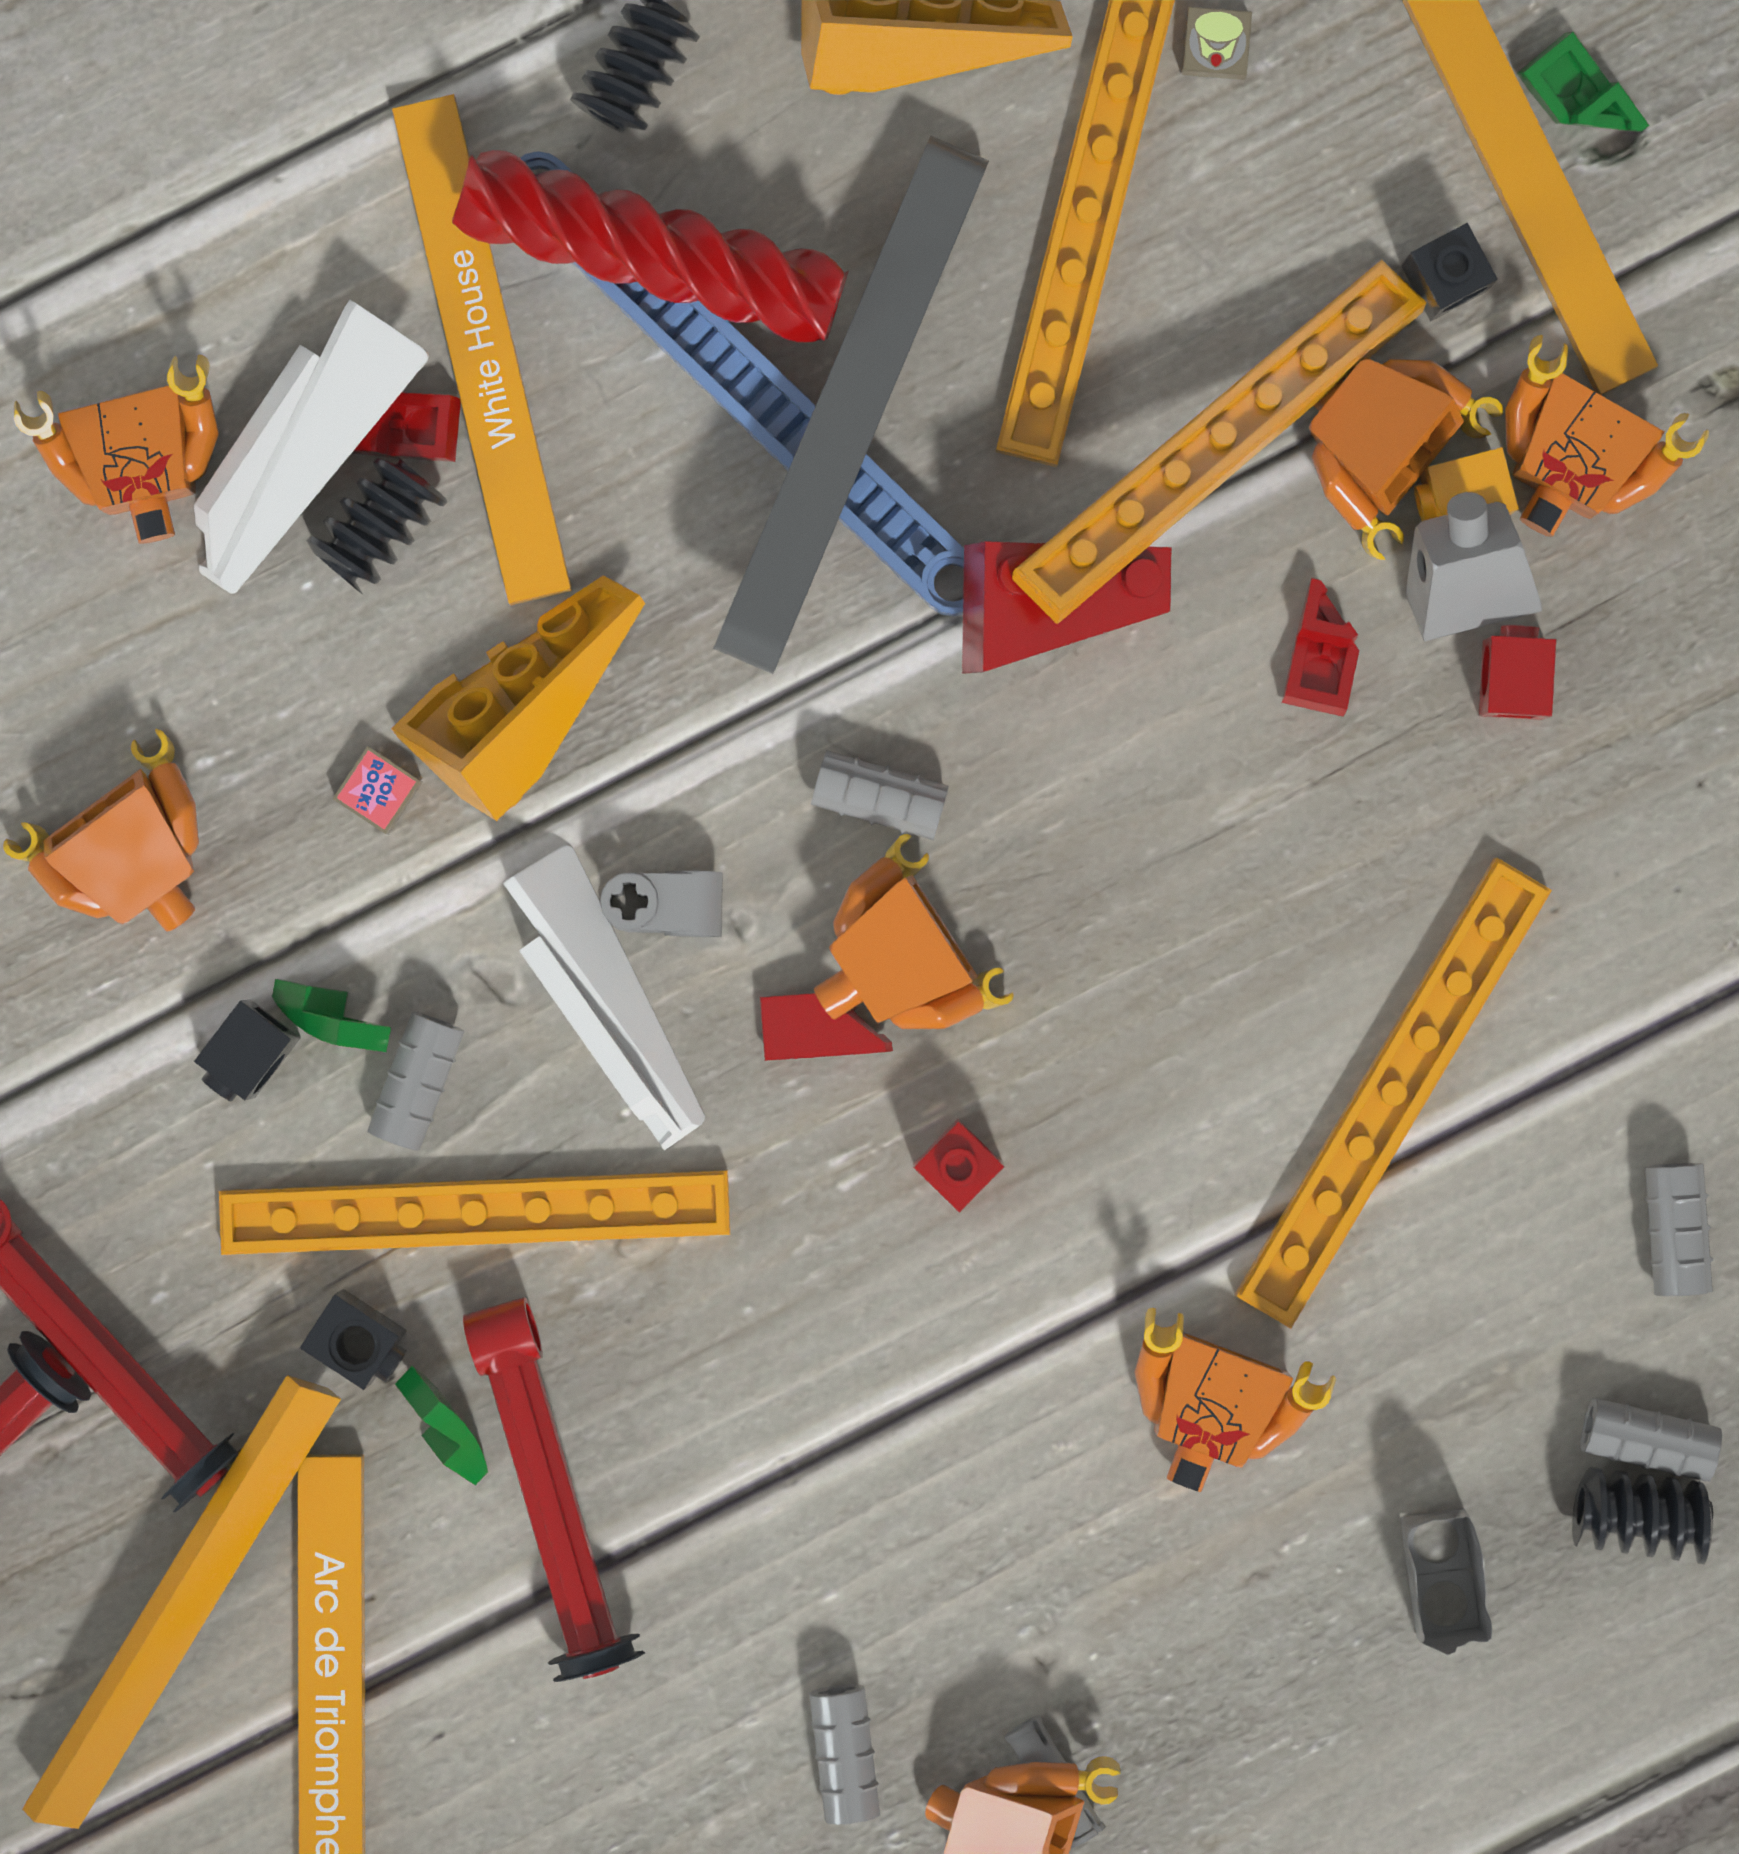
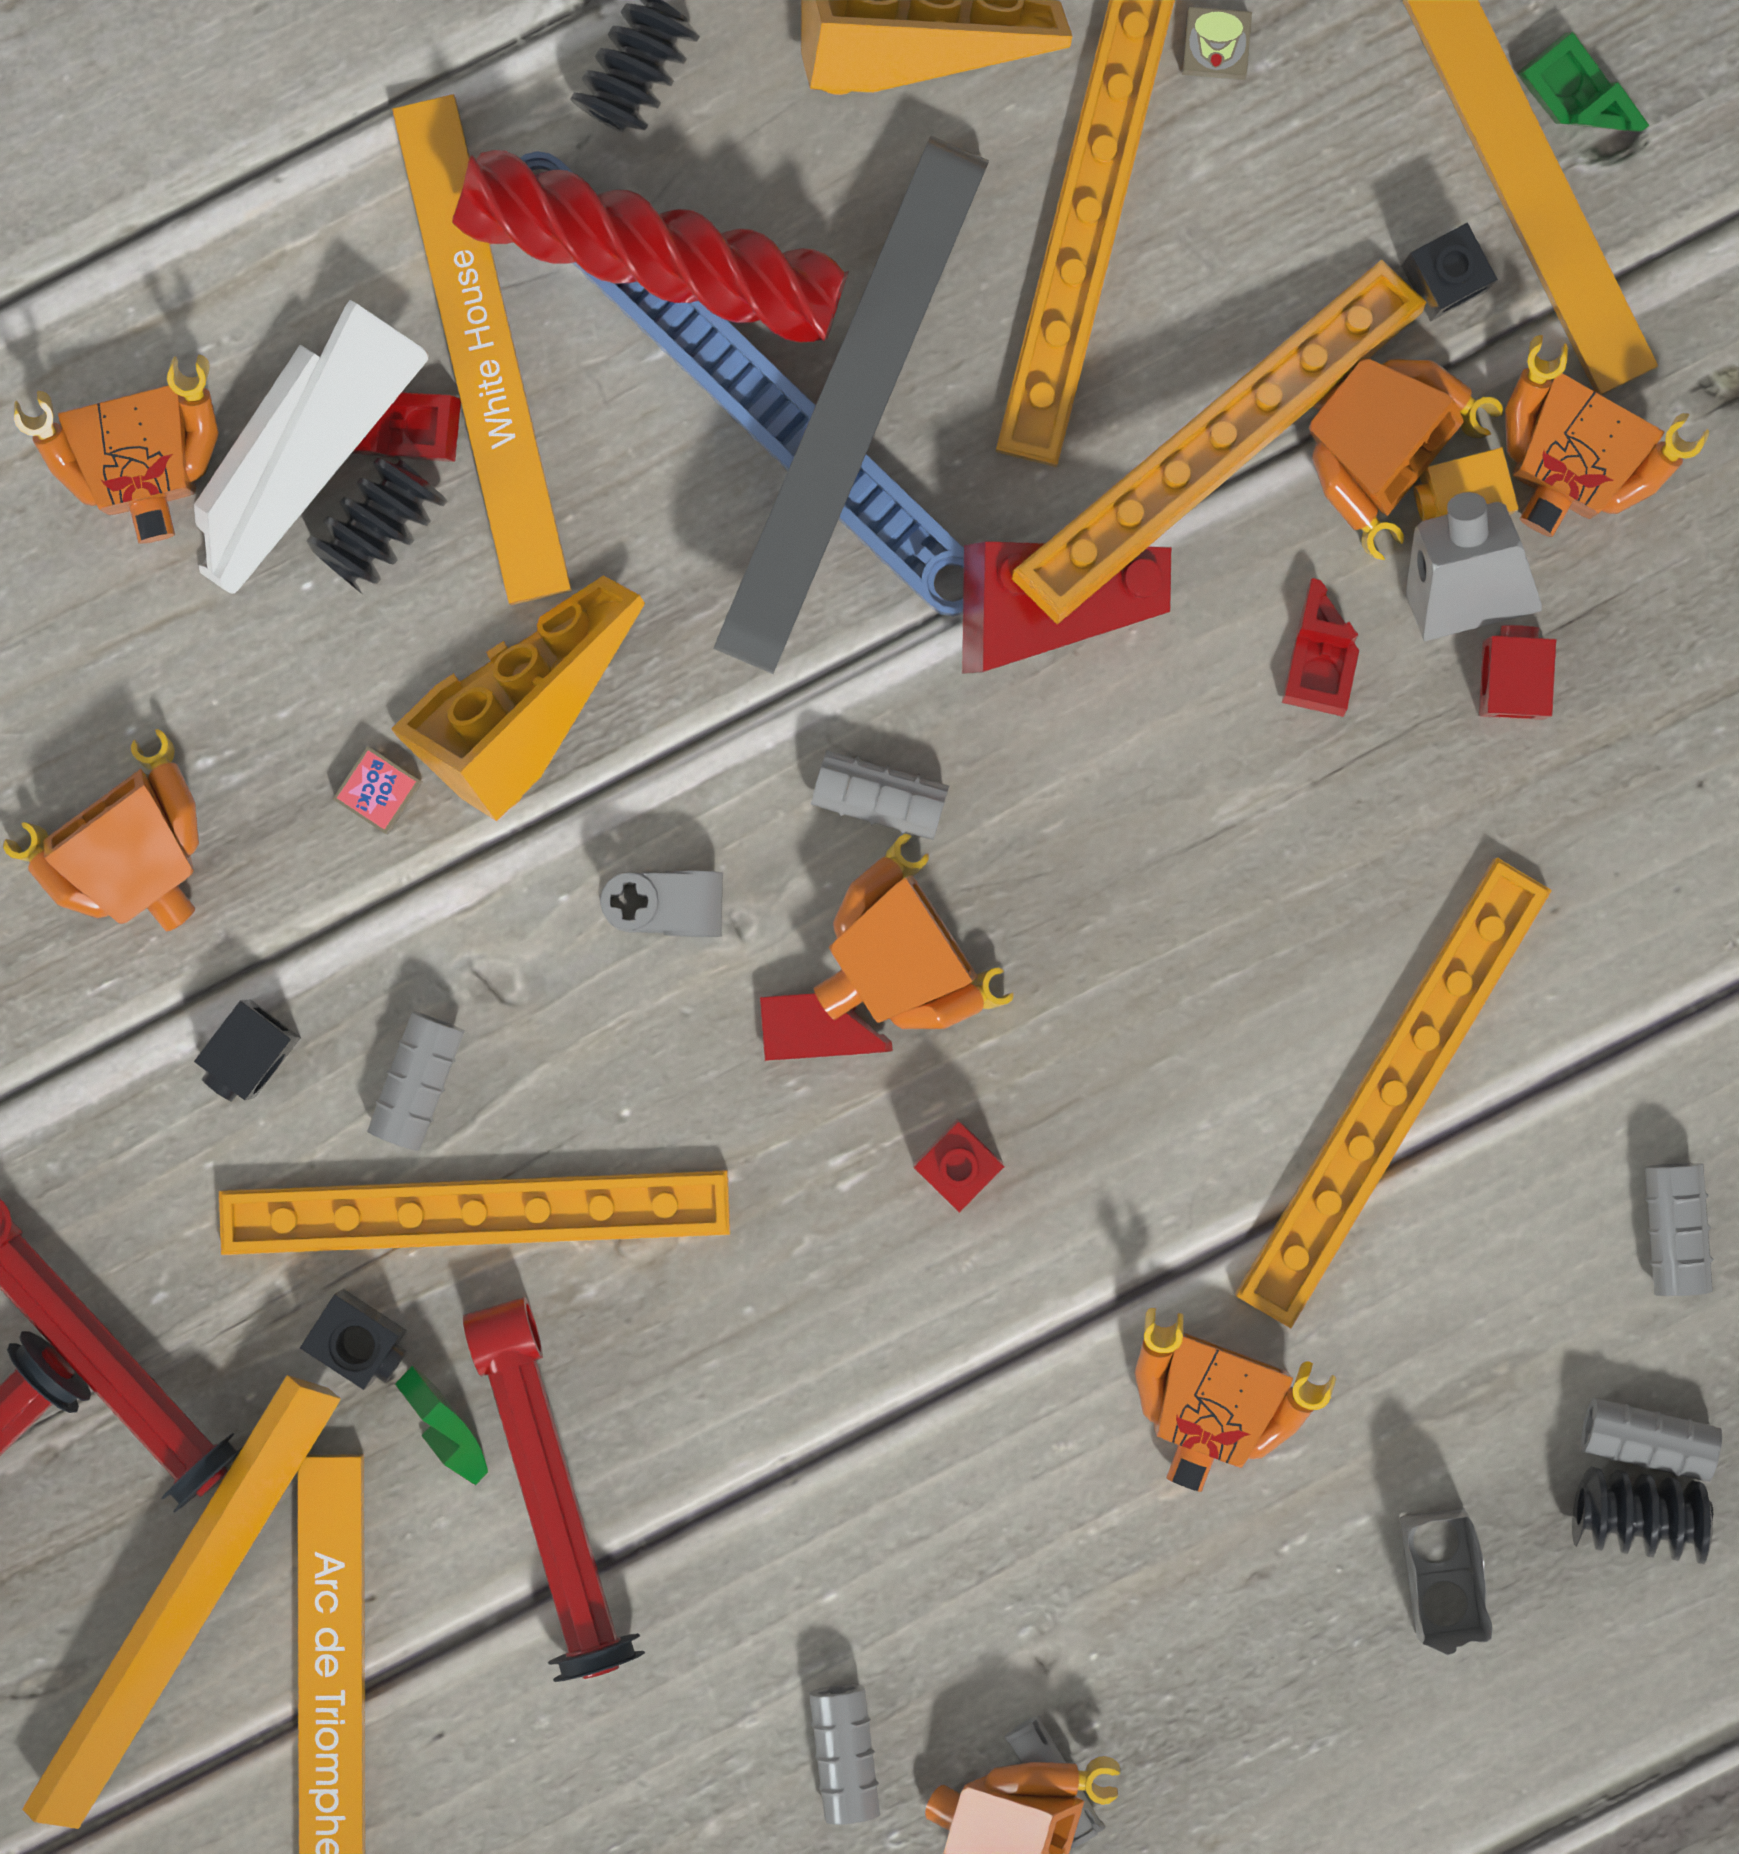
(322, 1014): green slope -> none
(600, 994): white wedge -> none

